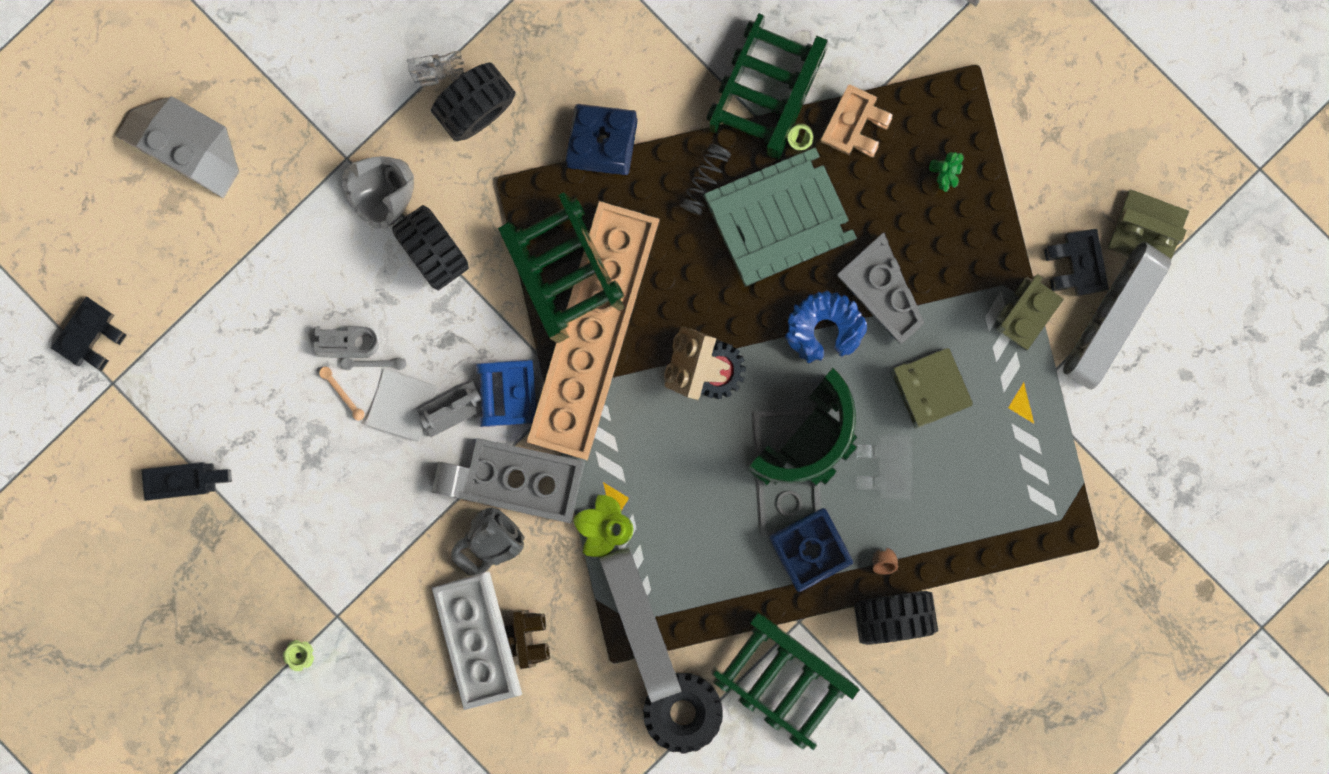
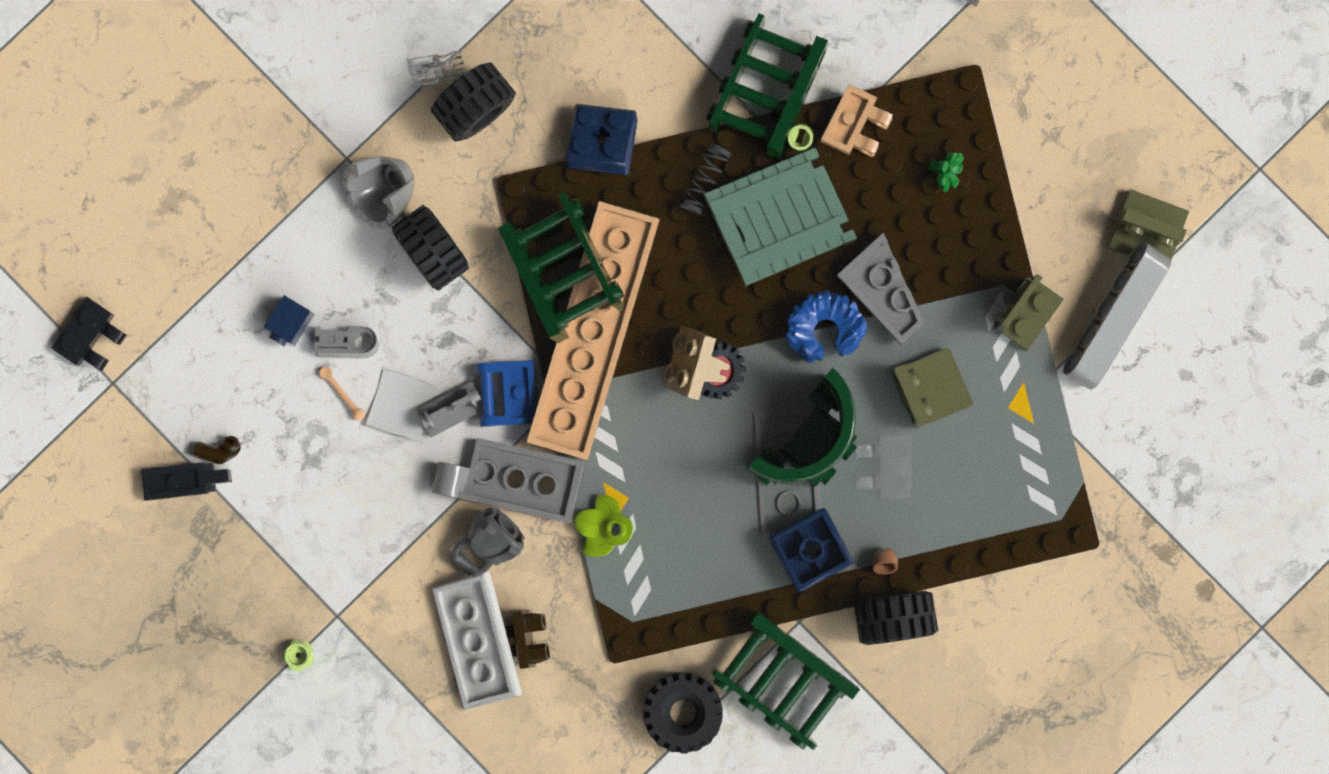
(183, 142): light grey wedge -> none
(220, 453): none -> dark brown arm
(288, 321): none -> dark blue brick
(348, 364): light grey hinge -> none
(640, 625): light grey beam -> none
(1085, 262): black plate -> none

